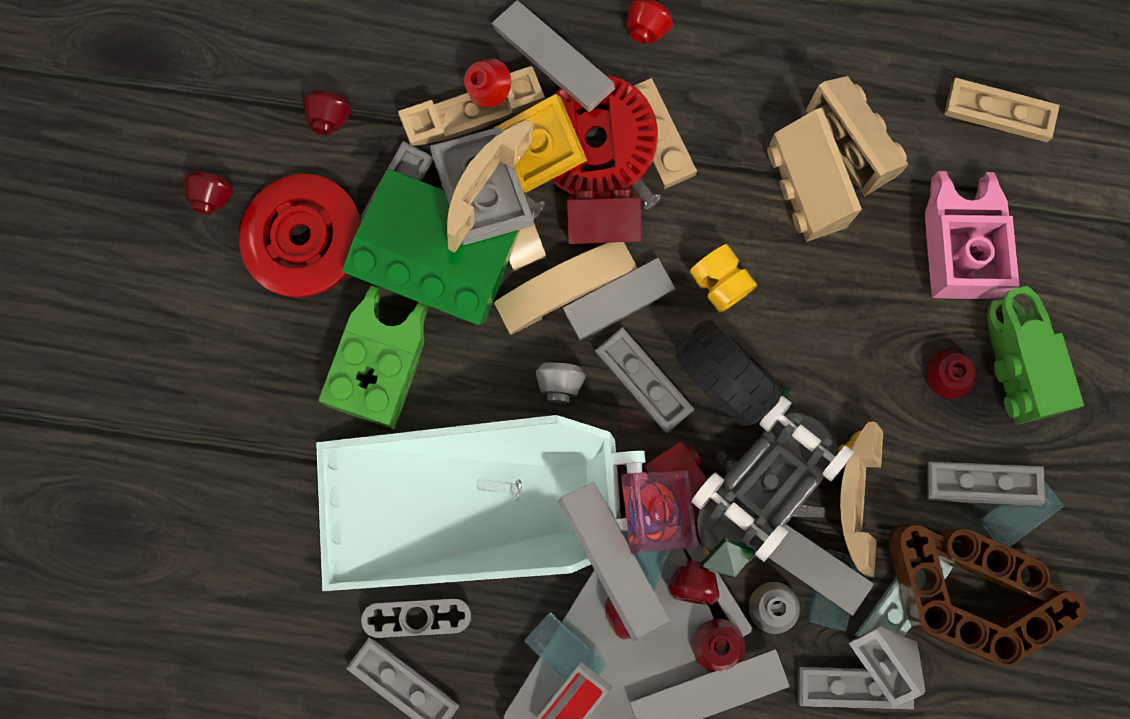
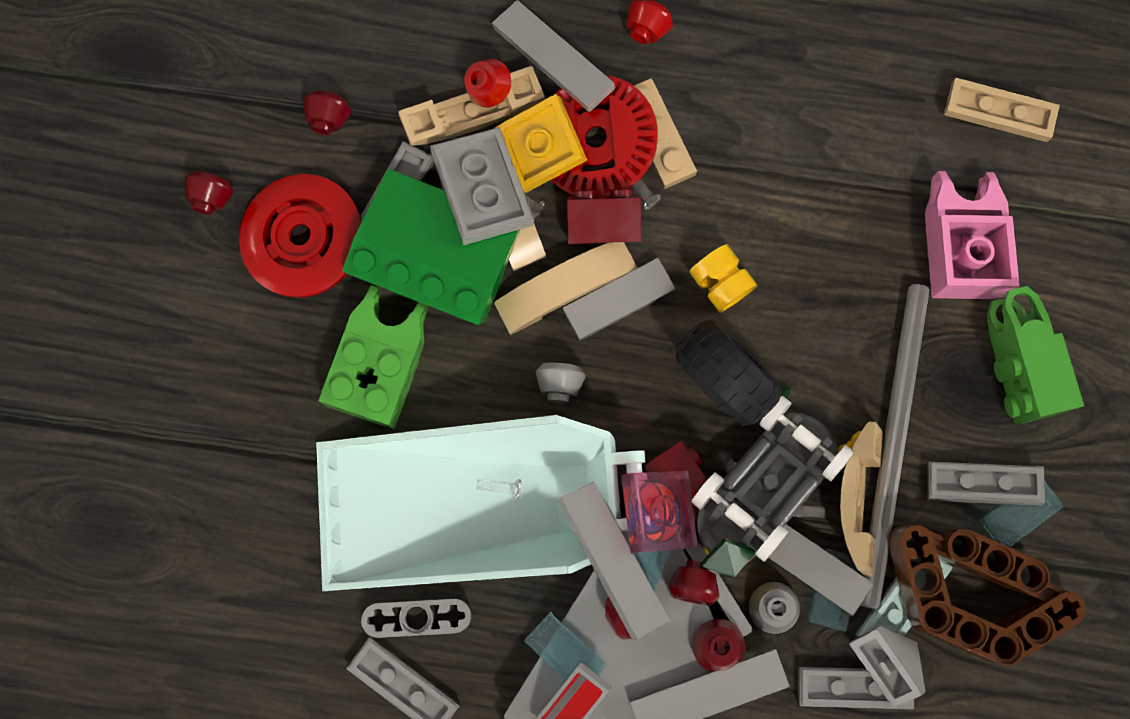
(505, 148): tan slope -> none
(644, 380): light grey tile -> none
(814, 176): tan slope -> none
(859, 134): tan slope -> none
(896, 434): none -> light grey axle
(942, 374): dark red cone -> none

